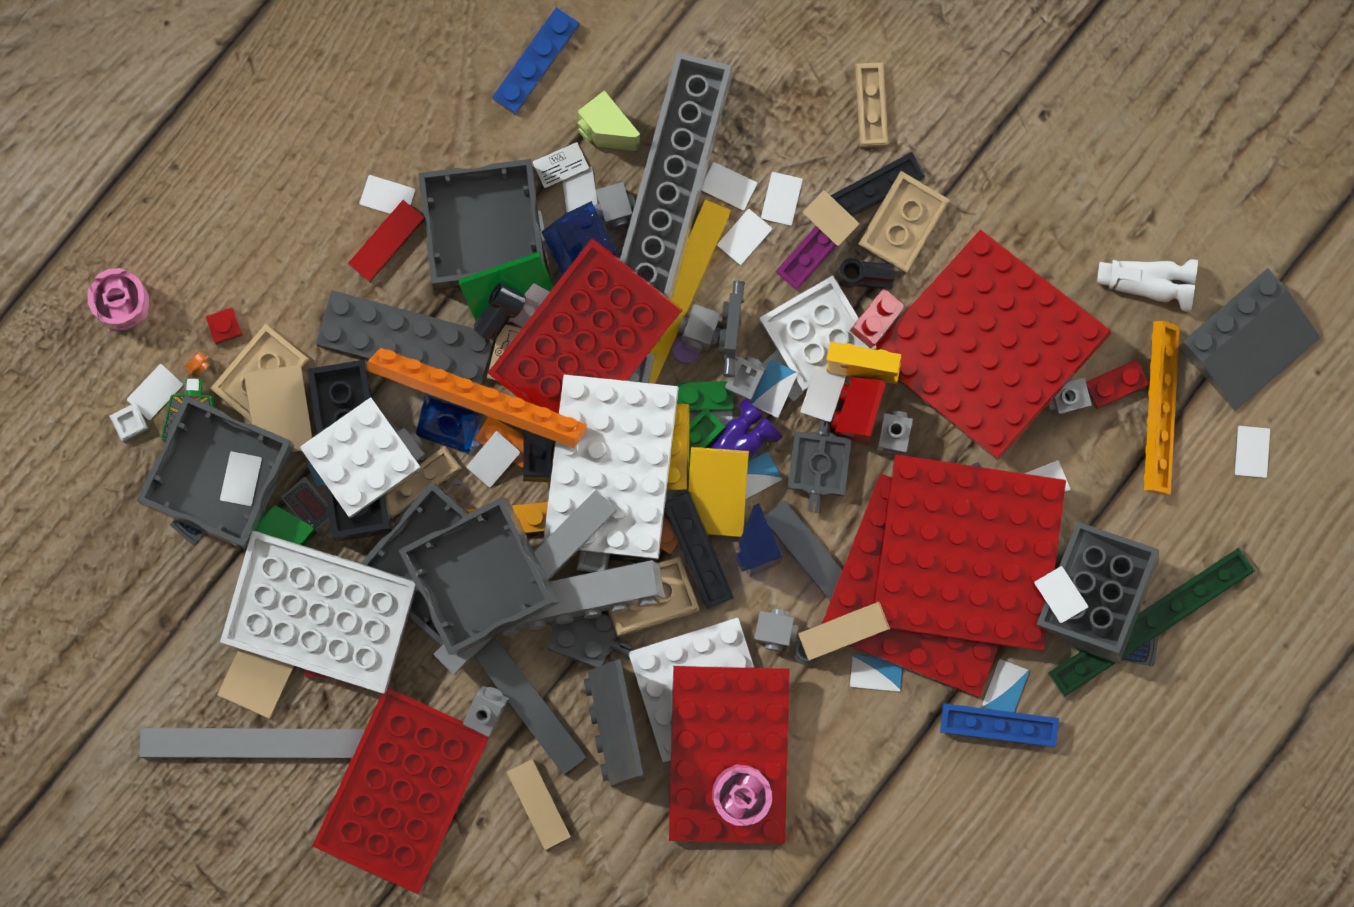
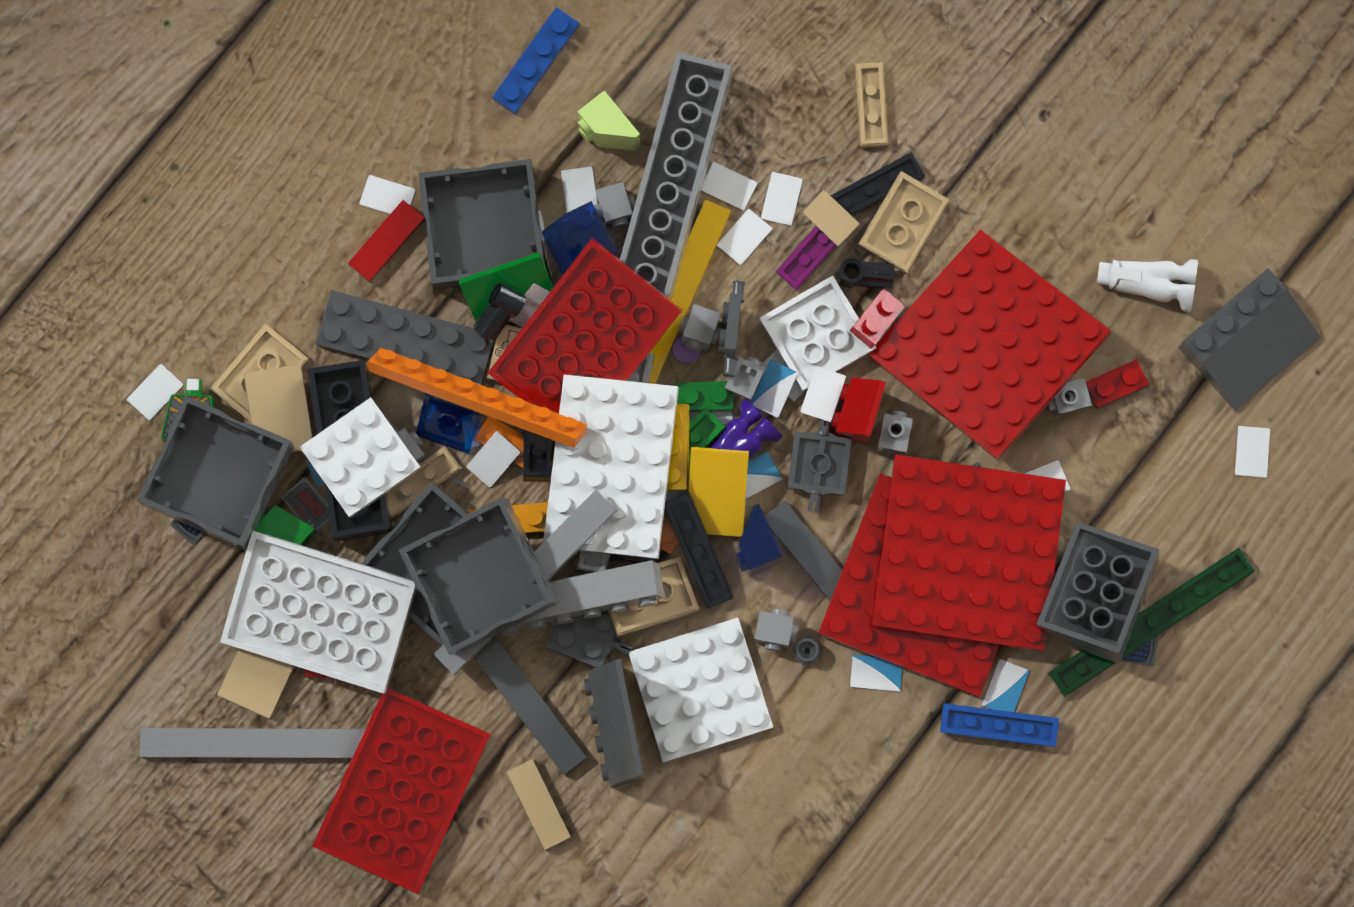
(118, 299): bright pink brick -> none
(129, 422): white tile -> none
(196, 364): orange plate -> none
(224, 326): red plate -> none
(240, 478): white sticker -> none
(486, 710): light grey brick -> none
(560, 165): white sticker -> none
(722, 722): red plate -> none
(742, 795): bright pink brick -> none
(844, 631): tan tile -> none
(863, 362): yellow piece -> none
(1061, 594): white sticker -> none
(1161, 408): light orange plate -> none

